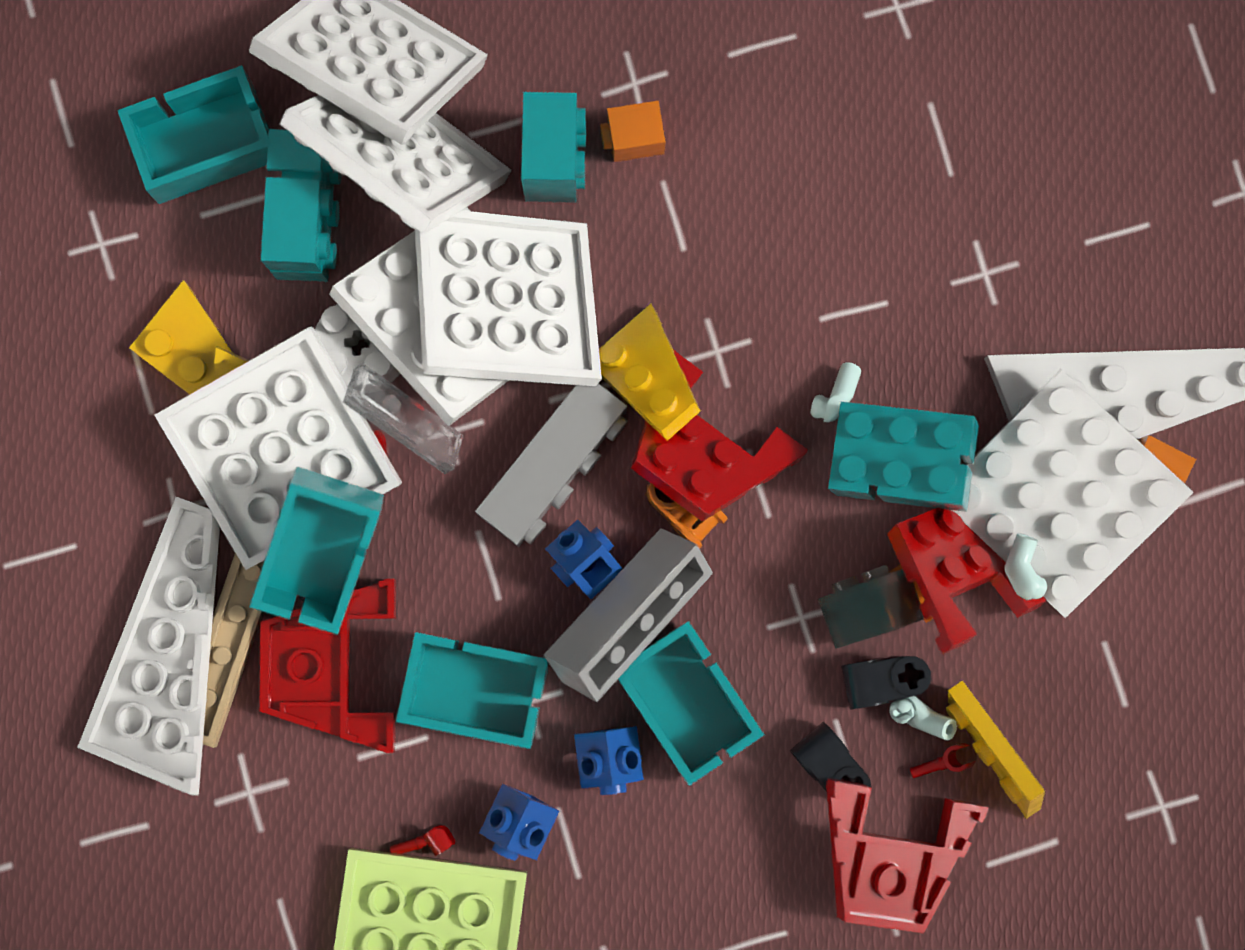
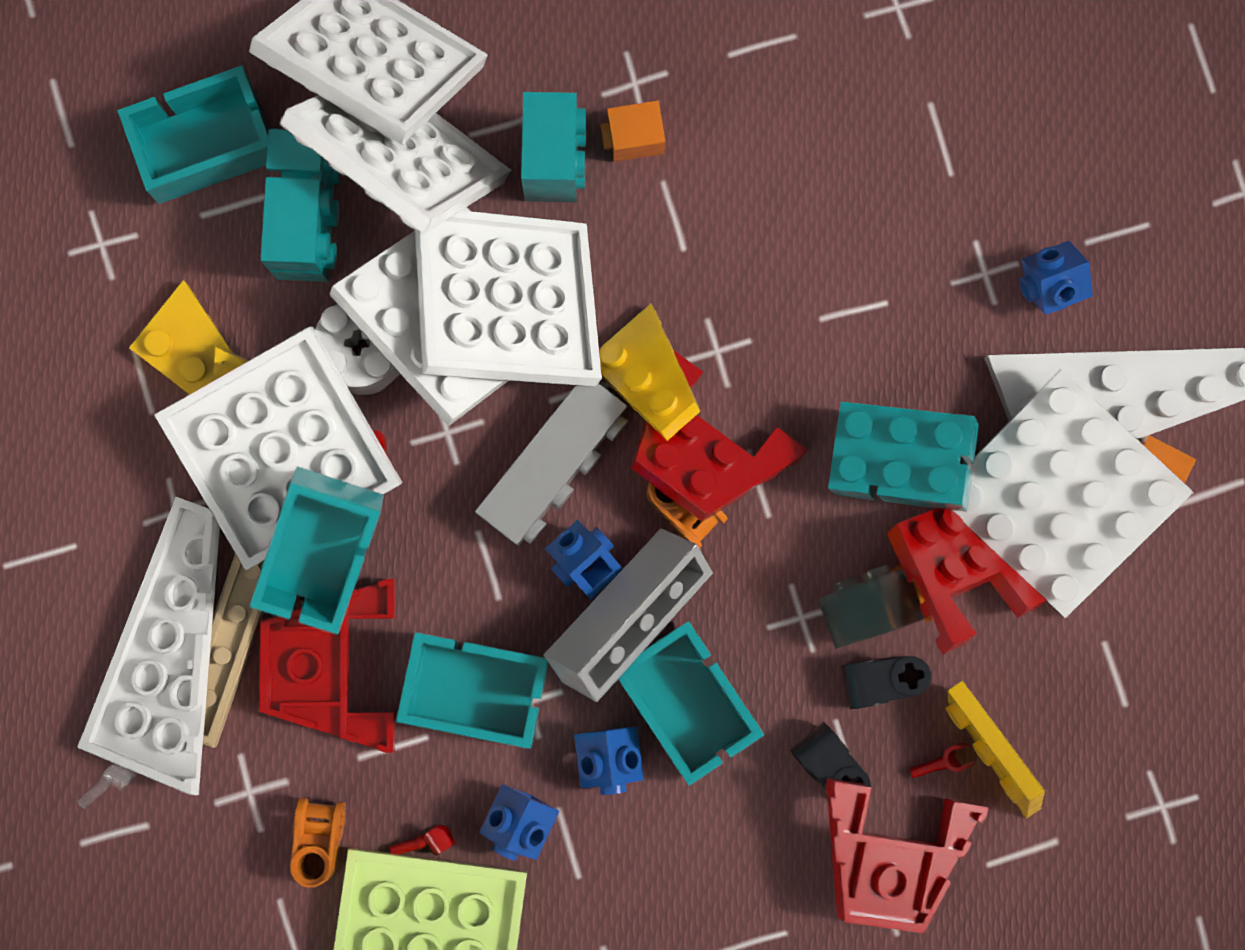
(114, 775): none -> clear hand
(316, 838): none -> orange piece
(403, 418): clear tile -> none
(842, 391): light aqua arm -> none
(920, 716): light aqua arm -> none
(1020, 571): light aqua arm -> none
(1056, 277): none -> blue brick

